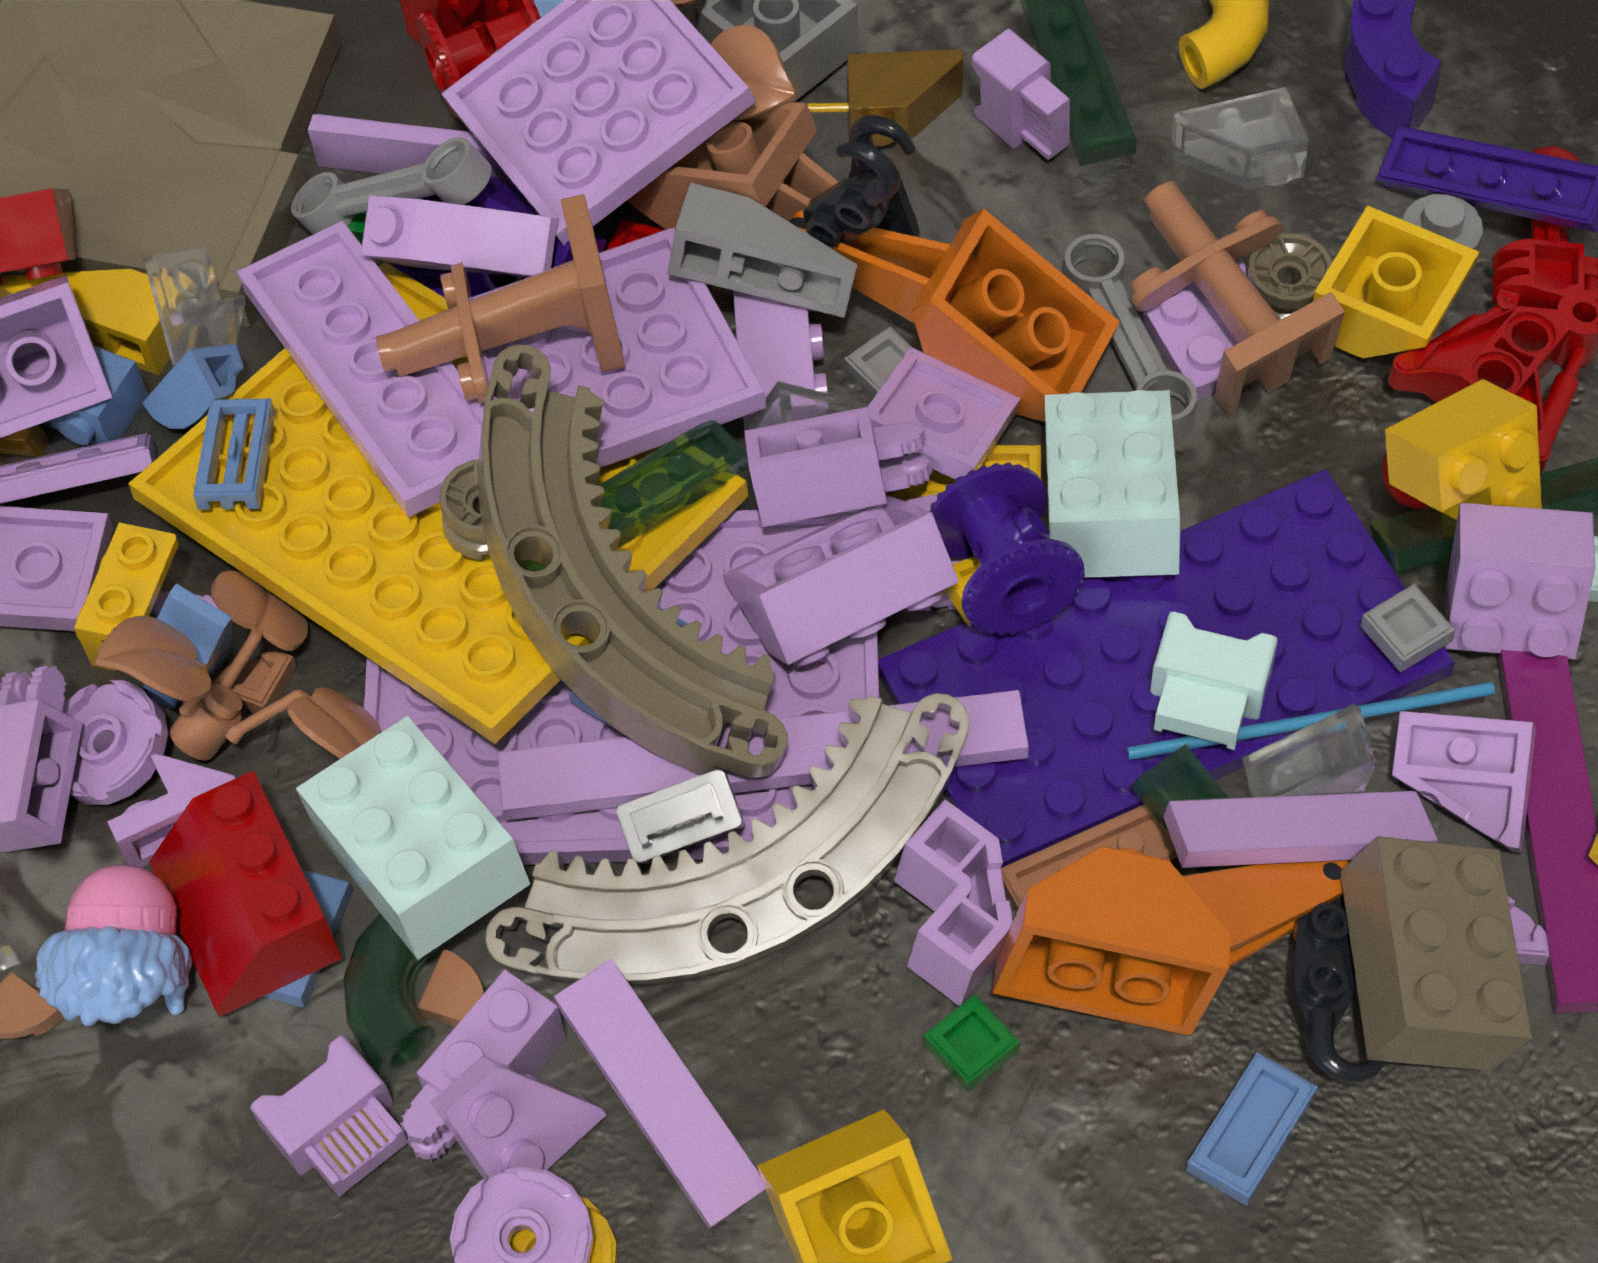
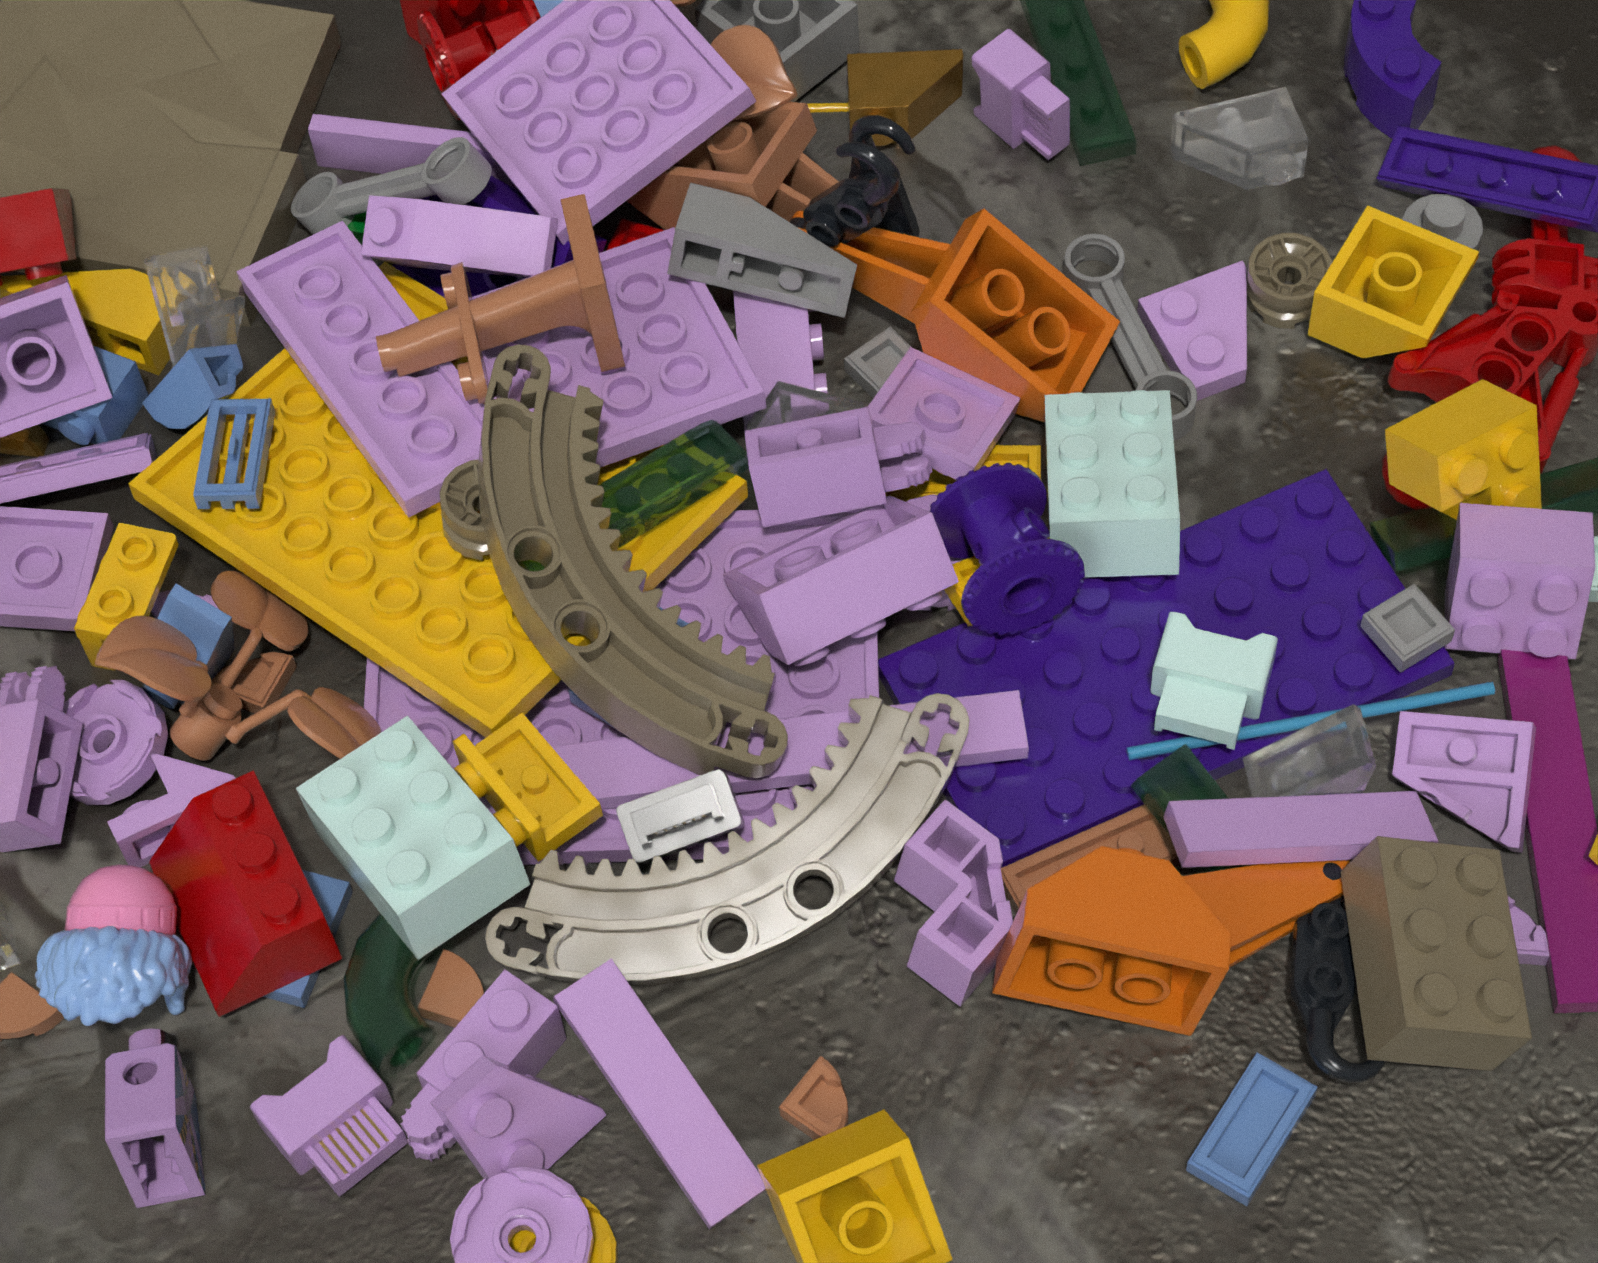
(149, 1098): none -> lavender torso
(527, 786): none -> yellow bracket
(817, 1102): none -> nougat tile
(971, 1043): green tile -> none
(1265, 342): nougat piece -> none

